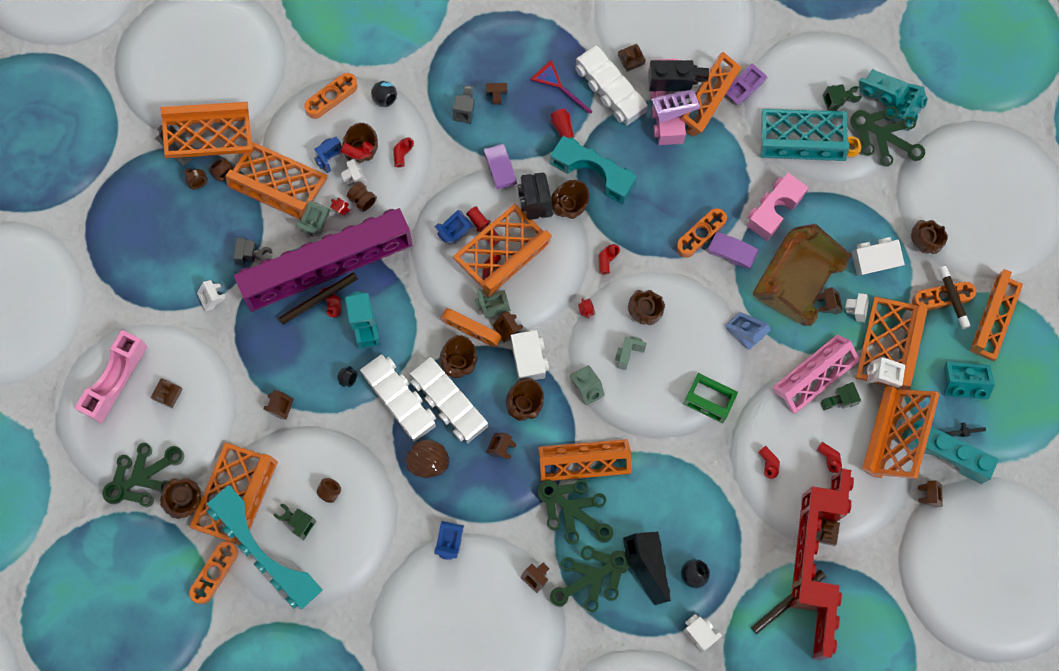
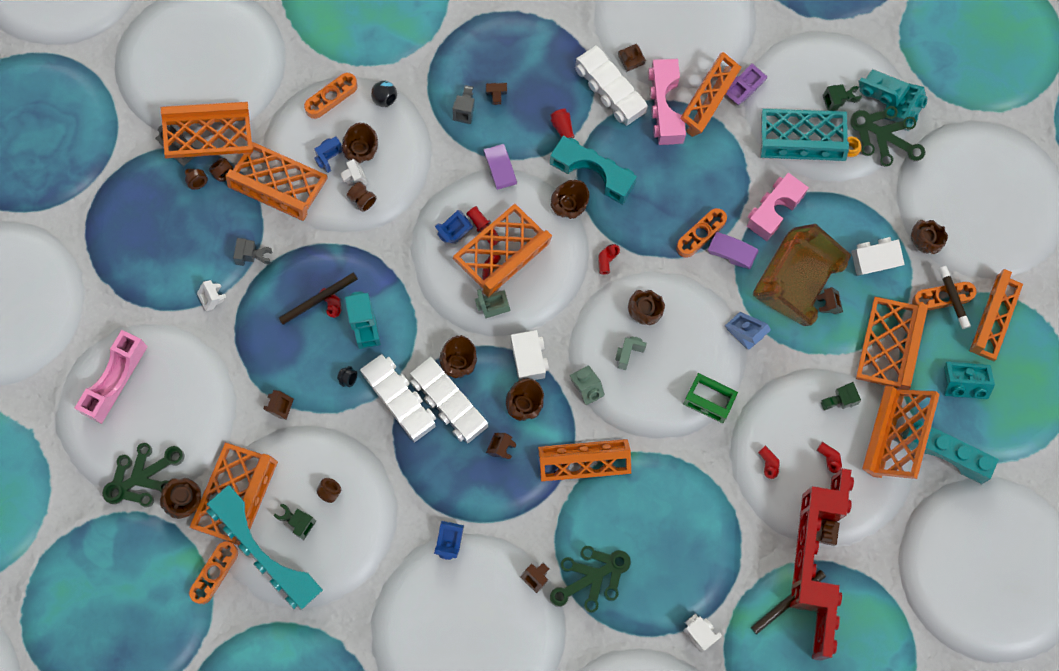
(166, 393): reddish brown tile -> none
(313, 218): sand green bracket -> none
(324, 259): magenta brick -> none
(340, 206): red plate -> none
(357, 153): red arm -> none
(401, 150): red arm -> none
(427, 459): reddish brown hair -> none
(470, 327): orange beam -> none
(506, 326): reddish brown tile -> none
(535, 195): black brick -> none
(549, 76): piece -> none
(572, 509): dark green plant -> none
(586, 308): red plate -> none
(647, 562): black slope -> none
(673, 112): lavender slope -> none
(675, 75): black hinge -> none
(695, 573): black piece -> none
(815, 368): bright pink fence -> none
(858, 307): white tile -> none
(886, 372): white bracket -> none
(934, 494): reddish brown tile -> none
(965, 432): black piece -> none

